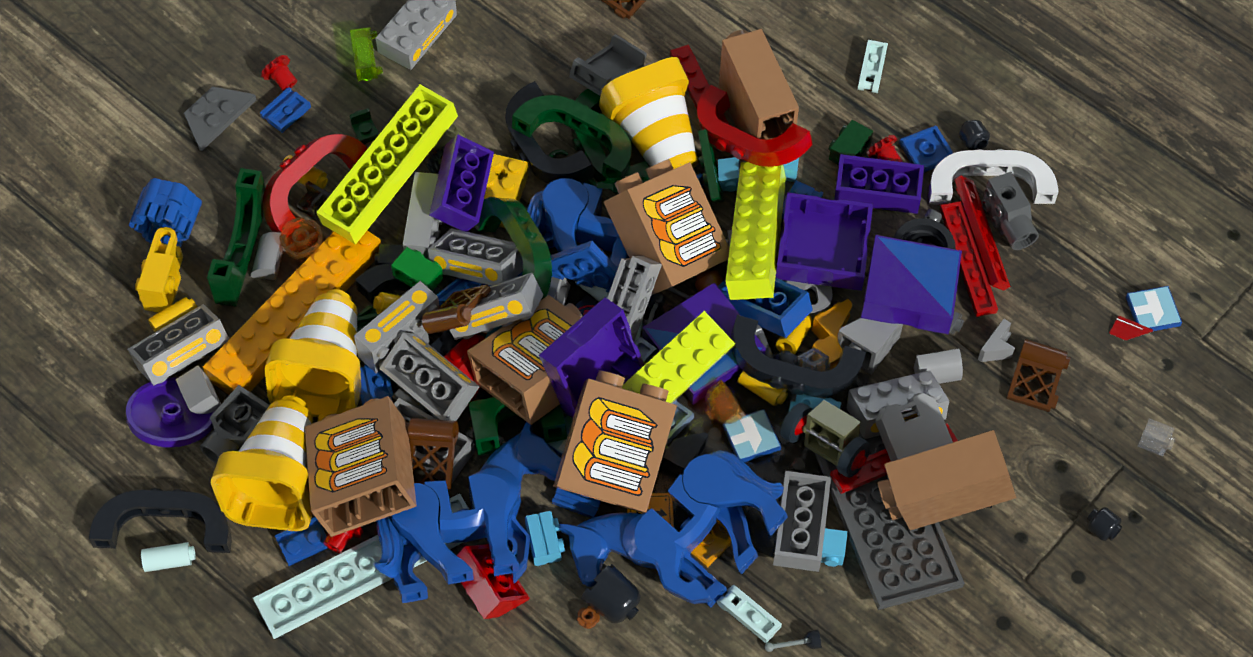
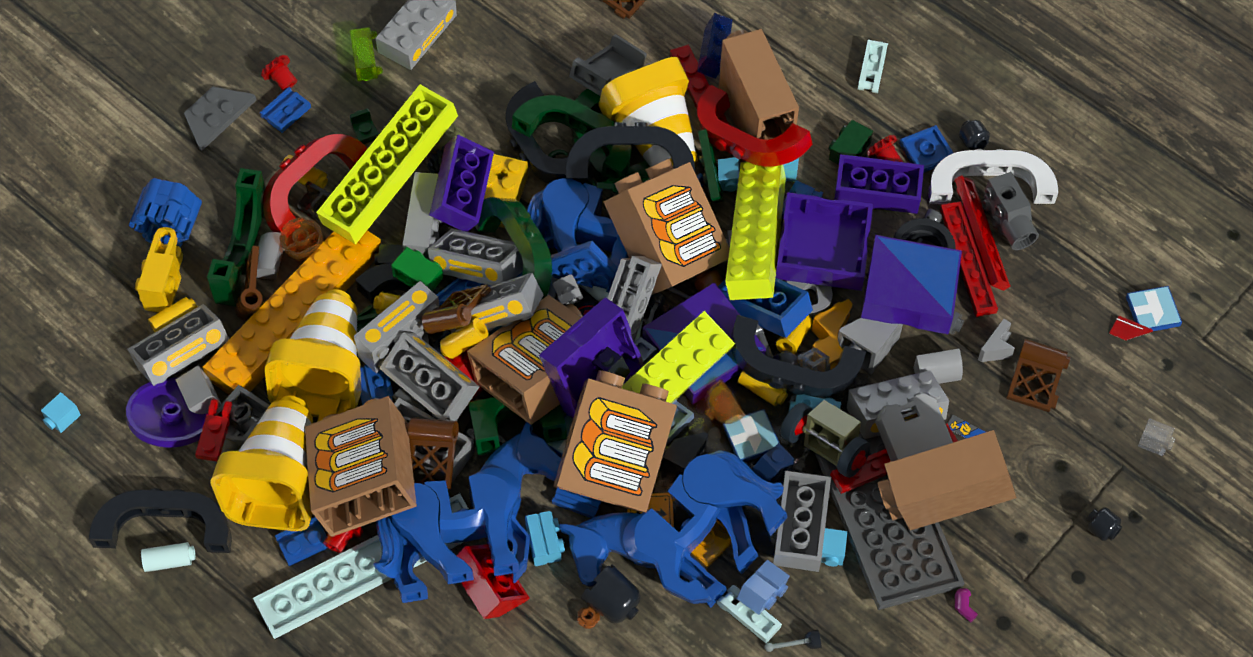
(60, 413): none -> medium azure brick
(214, 432): none -> red hinge
(250, 298): none -> reddish brown piece
(463, 338): none -> yellow brick
(568, 290): none -> light grey slope
(611, 362): none -> black brick
(625, 135): none -> black arch
(710, 56): none -> clear blue brick
(763, 587): none -> medium blue piece
(773, 464): none -> dark blue slope
(962, 604): none -> magenta arm
(963, 428): none -> sticker

